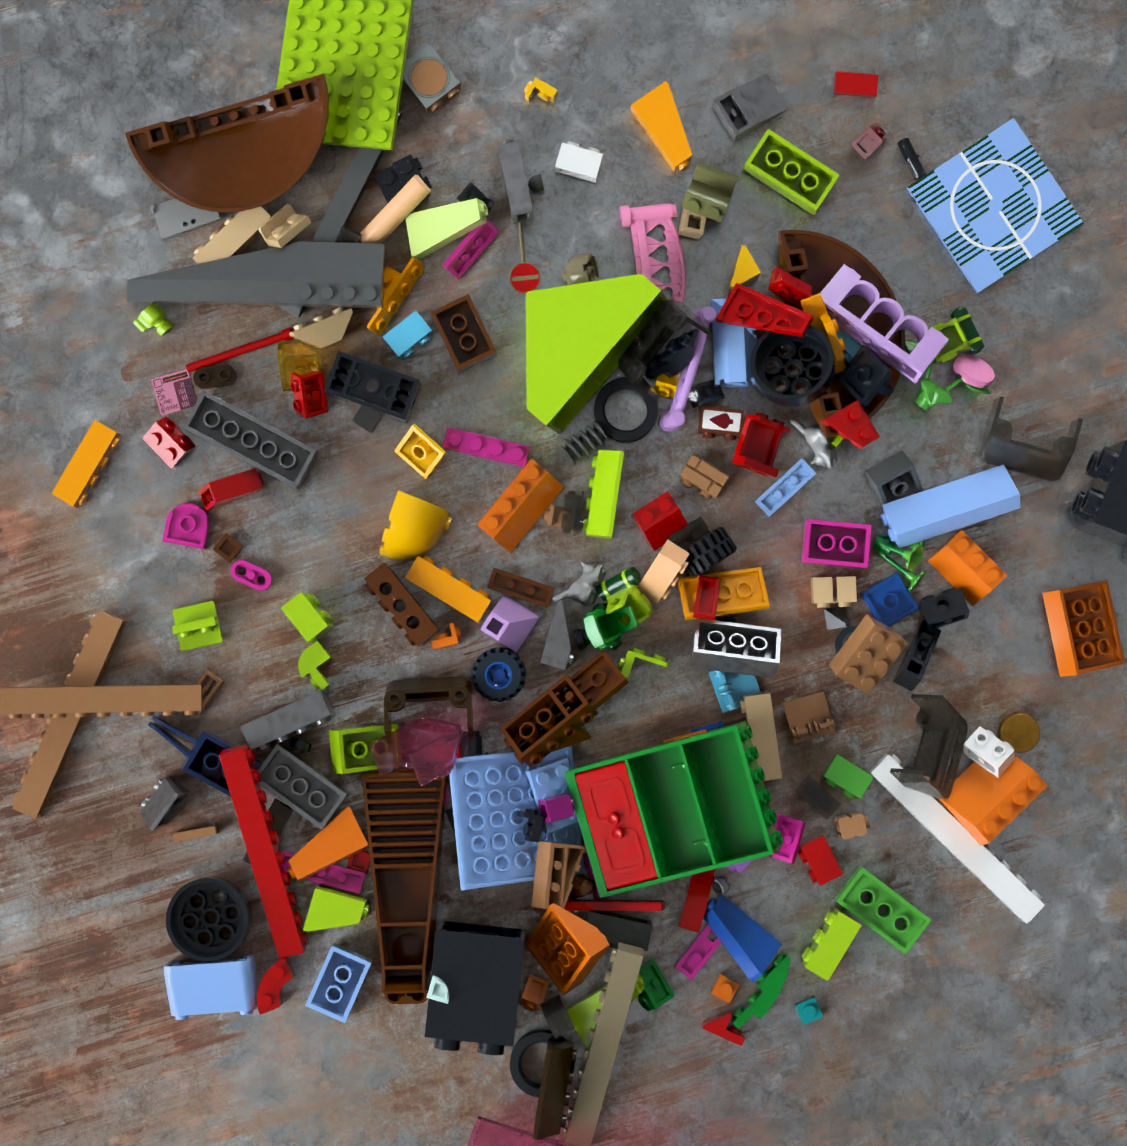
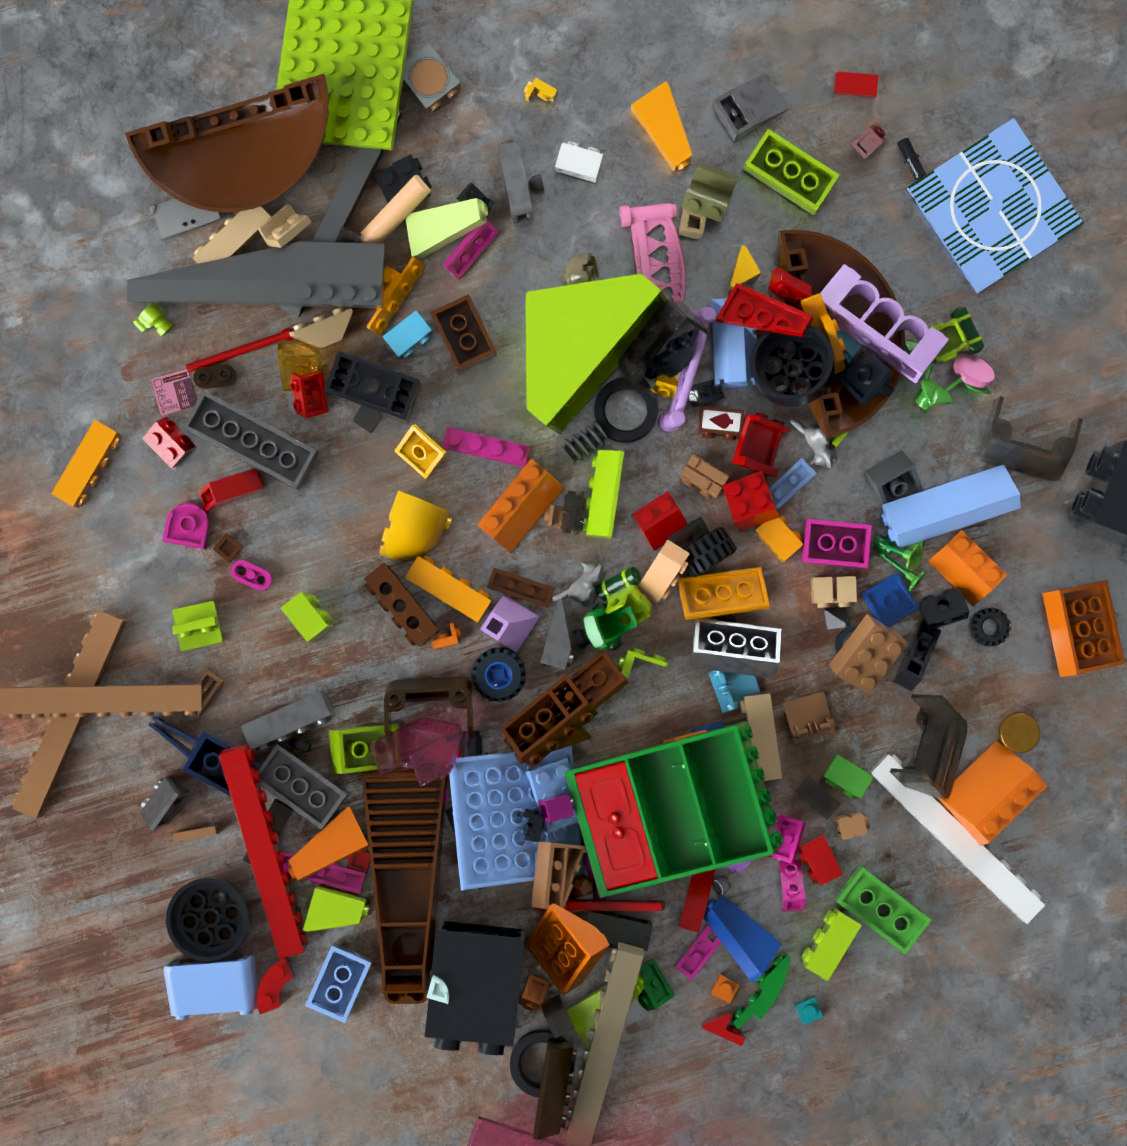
(311, 660): lime brick -> none
(524, 276): piece -> none
(706, 598): red tile -> none
(751, 501): none -> red brick
(779, 537): none -> light orange brick
(792, 886): none -> dark pink bracket
(853, 424): red wing -> none
(989, 751): white brick -> none
(1003, 627): none -> black tyre

